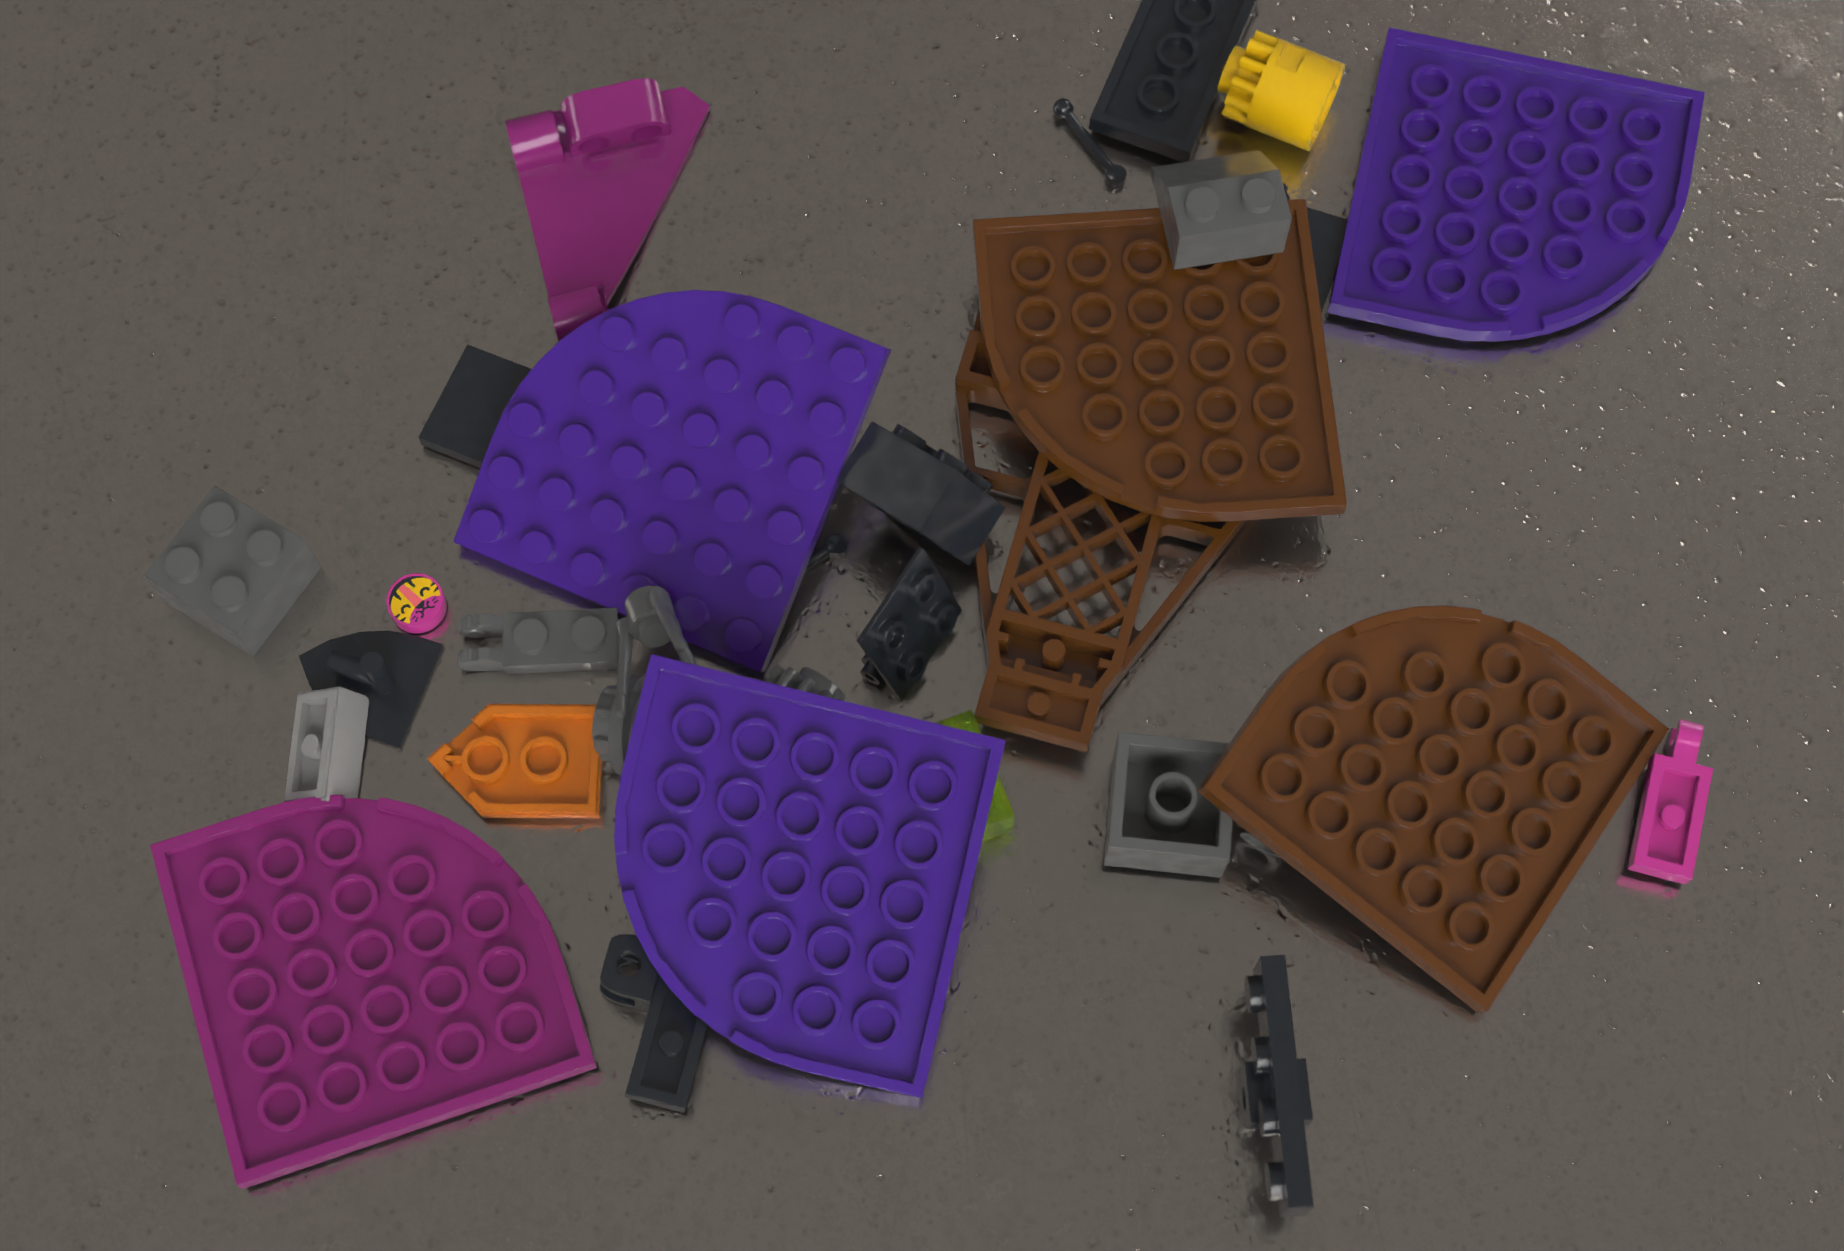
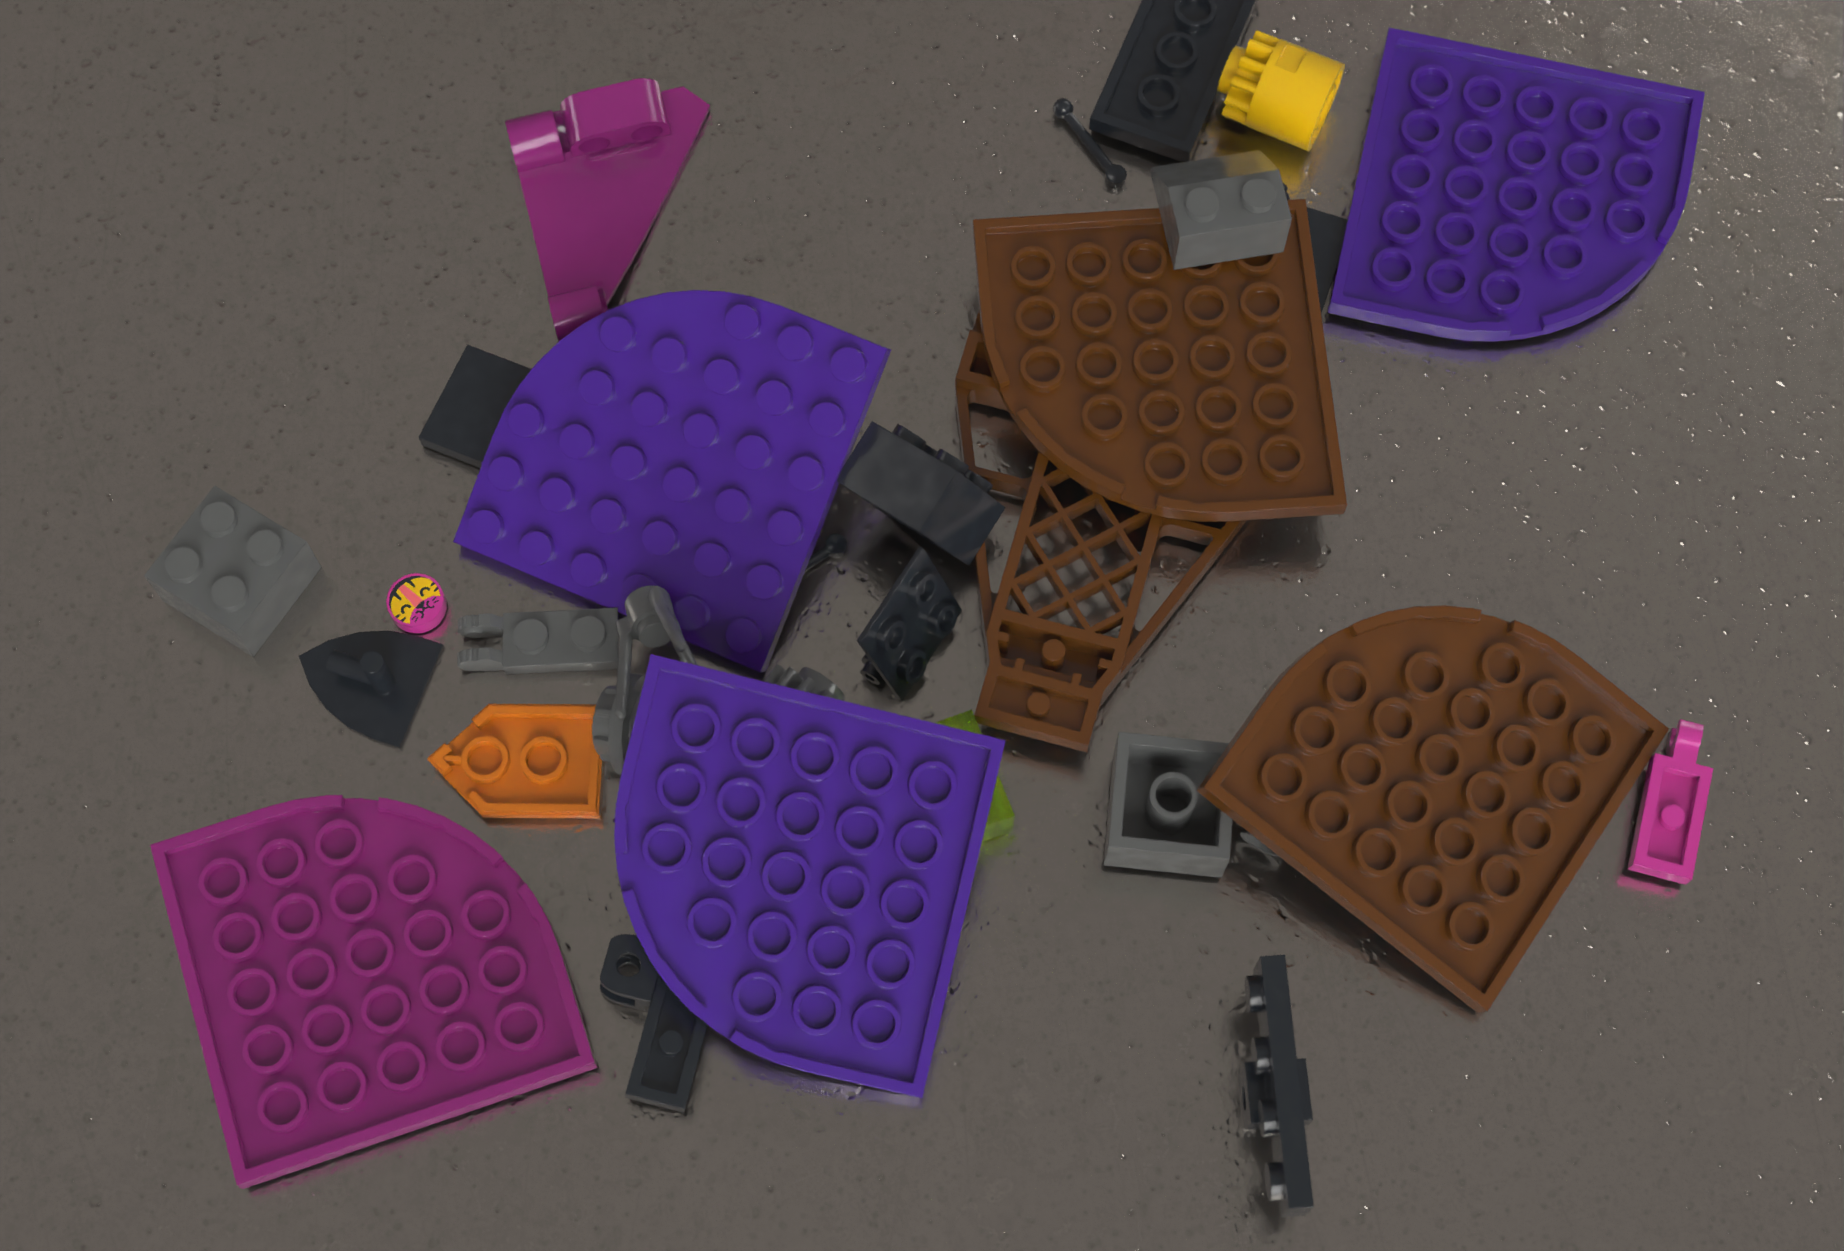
(327, 744): light grey slope -> none

